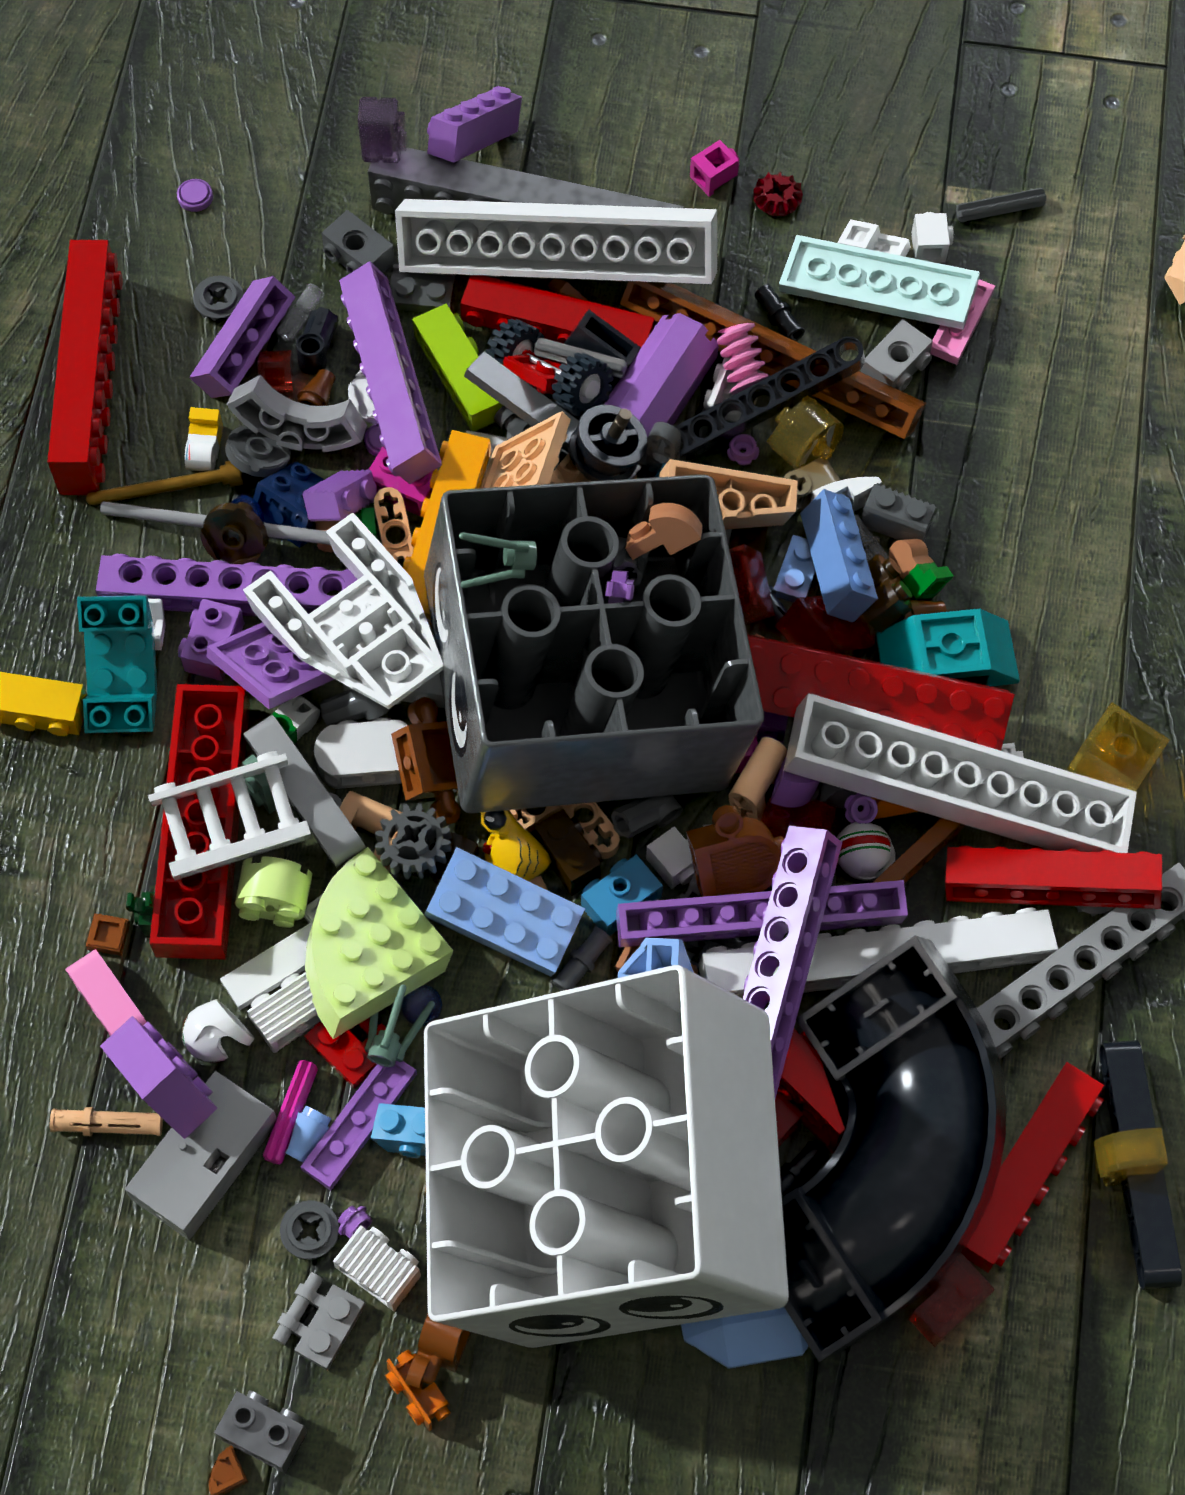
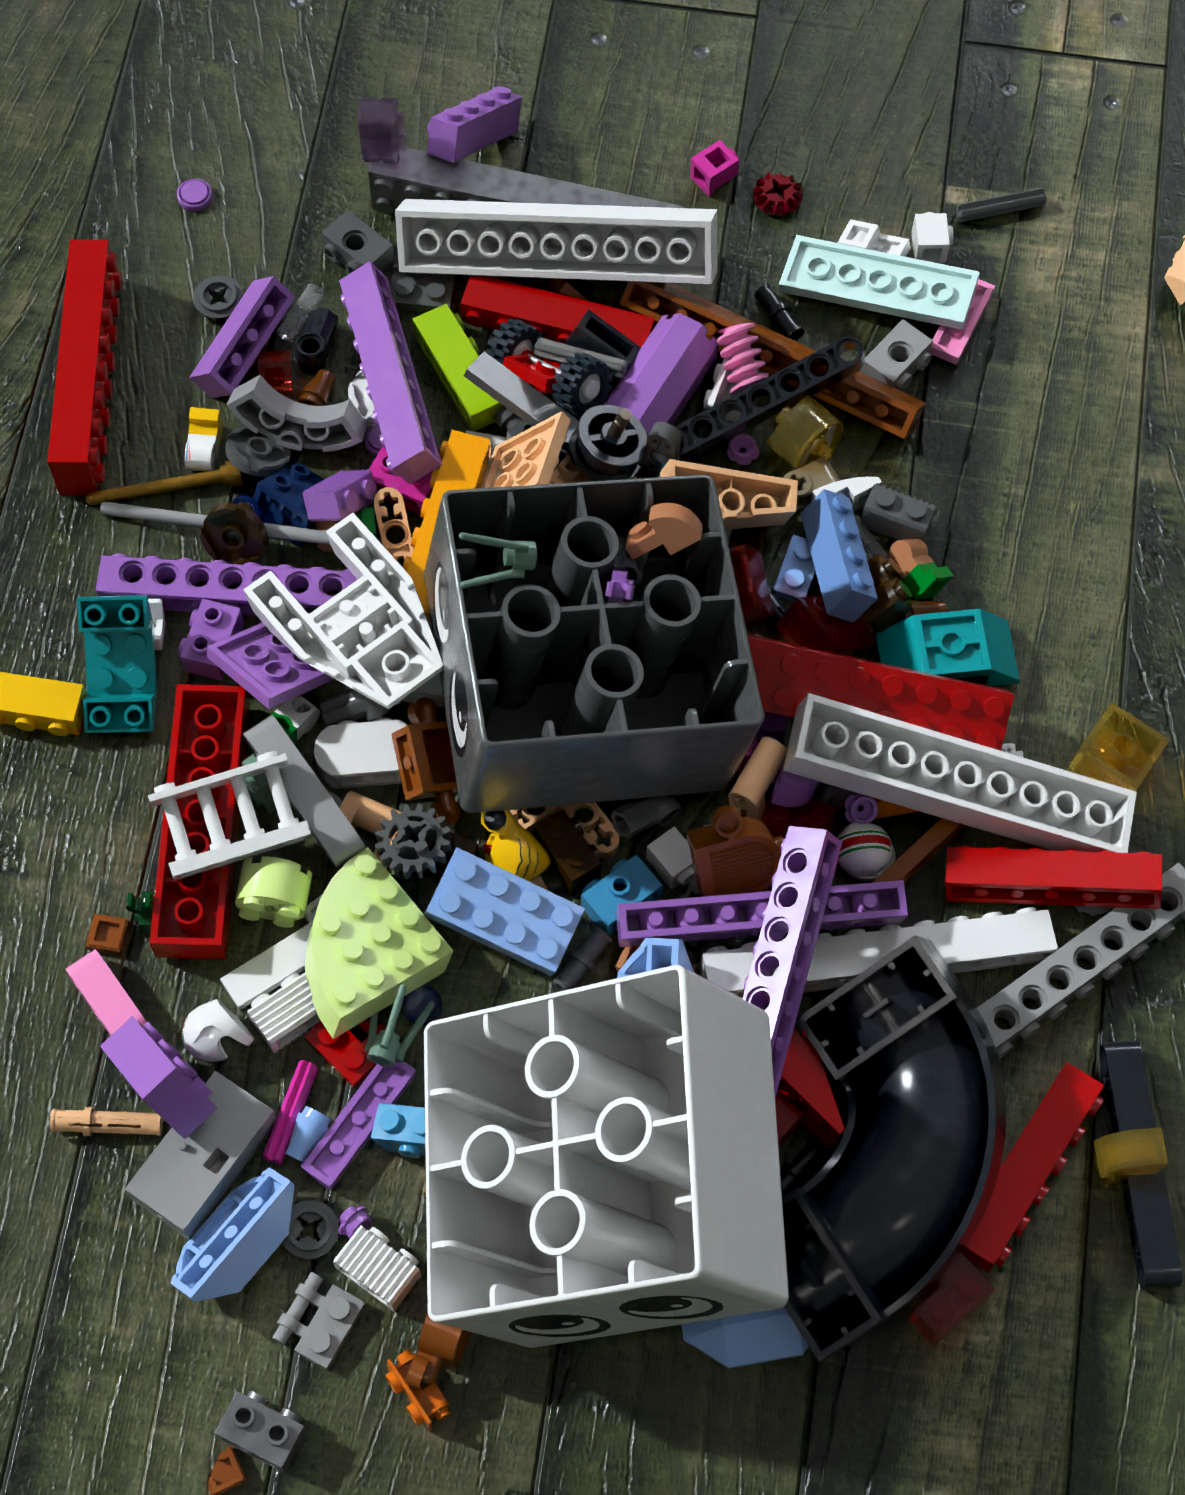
(236, 1238): none -> light blue wedge

